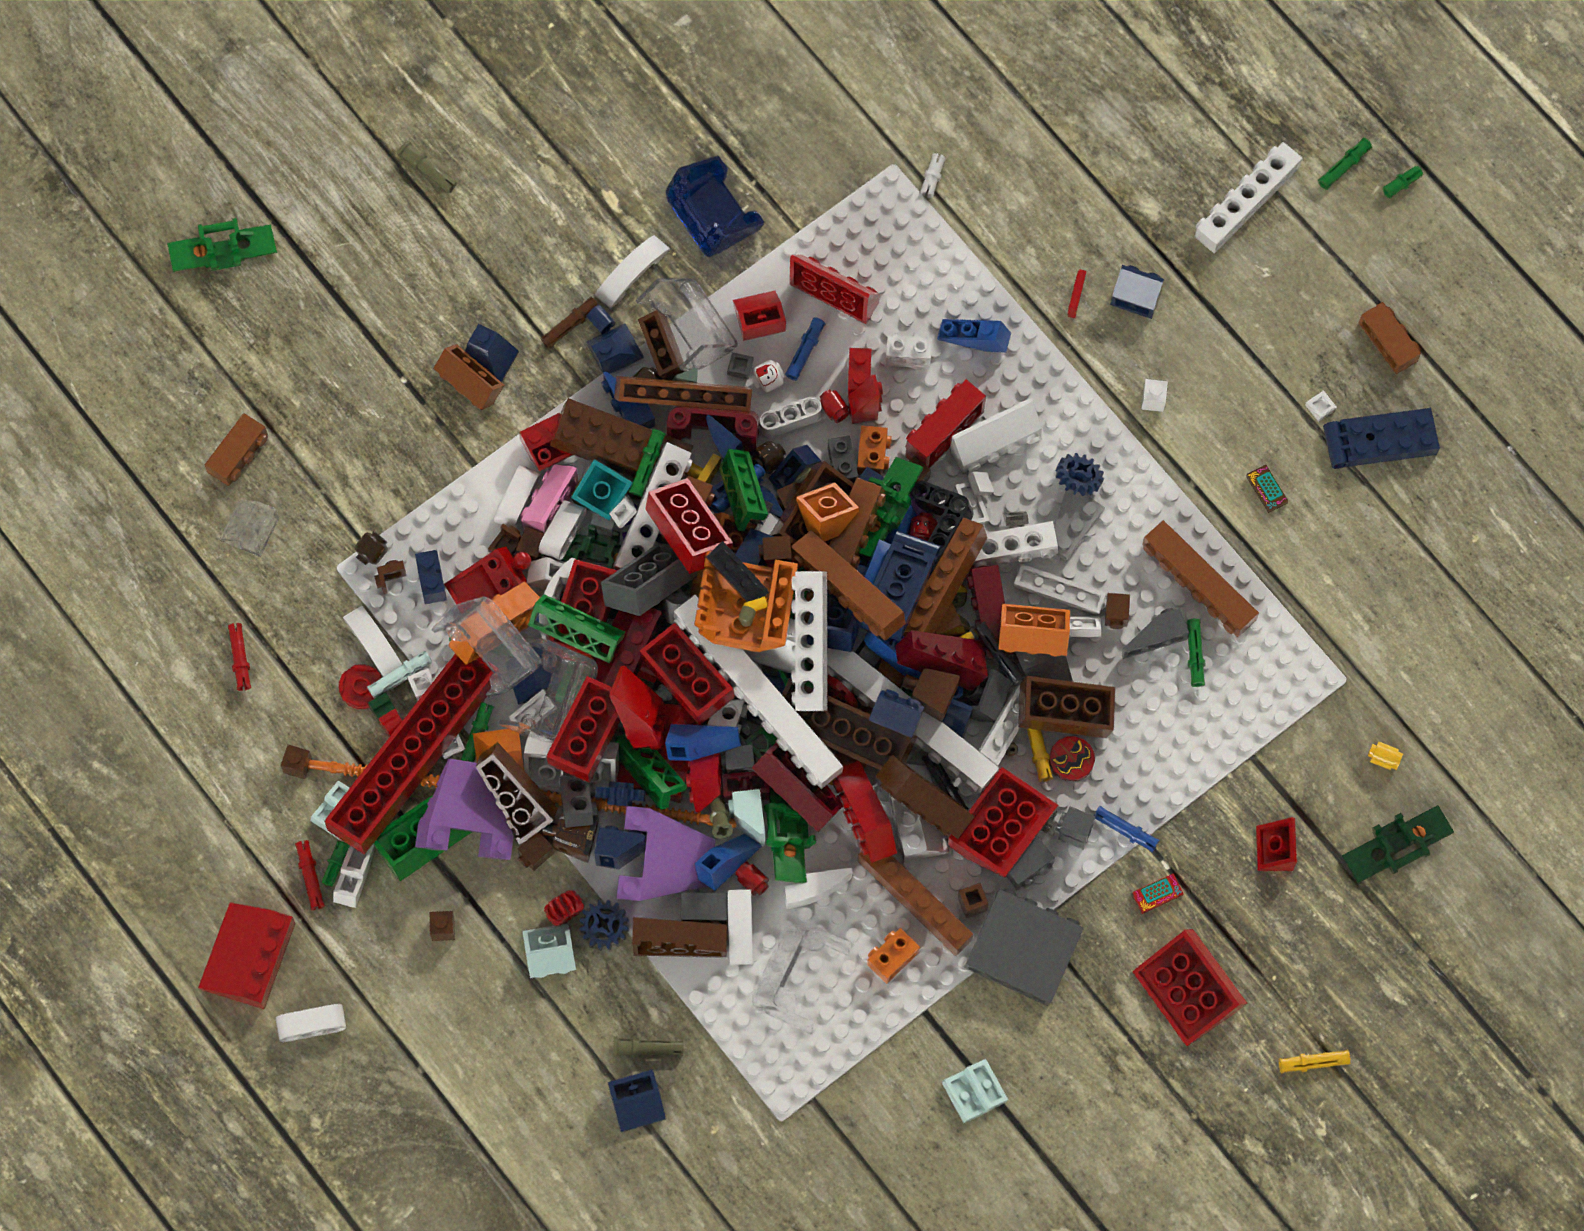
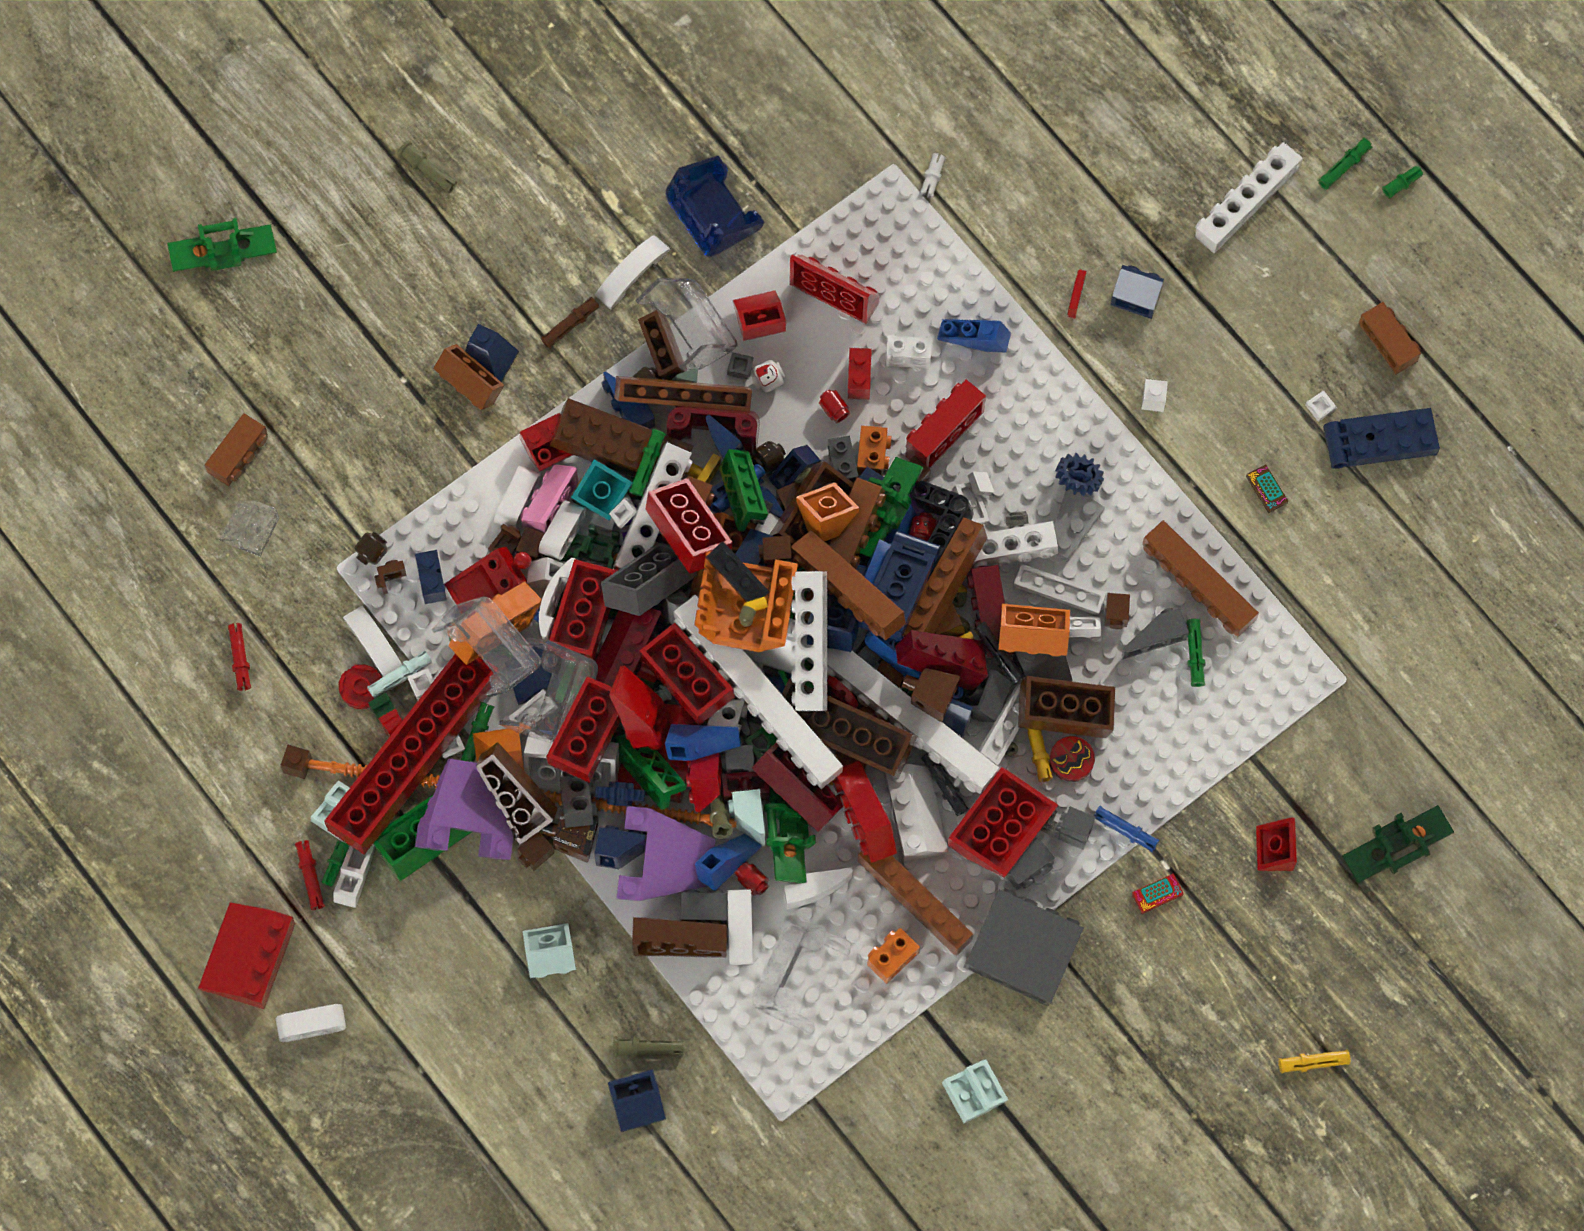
(442, 926): reddish brown brick -> none
(564, 908): red gear -> none
(574, 619): green fence -> none
(597, 930): dark blue gear -> none
(601, 319): dark blue piece -> none
(615, 349): dark blue slope -> none
(797, 409): white beam -> none
(802, 354): blue pin -> none
(866, 401): red slope -> none
(897, 712): dark blue slope -> none
(923, 797): reddish brown brick -> none
(973, 900): reddish brown brick -> none
(996, 436): white slope -> none
(1189, 986): red slope -> none
(1385, 756): yellow brick -> none

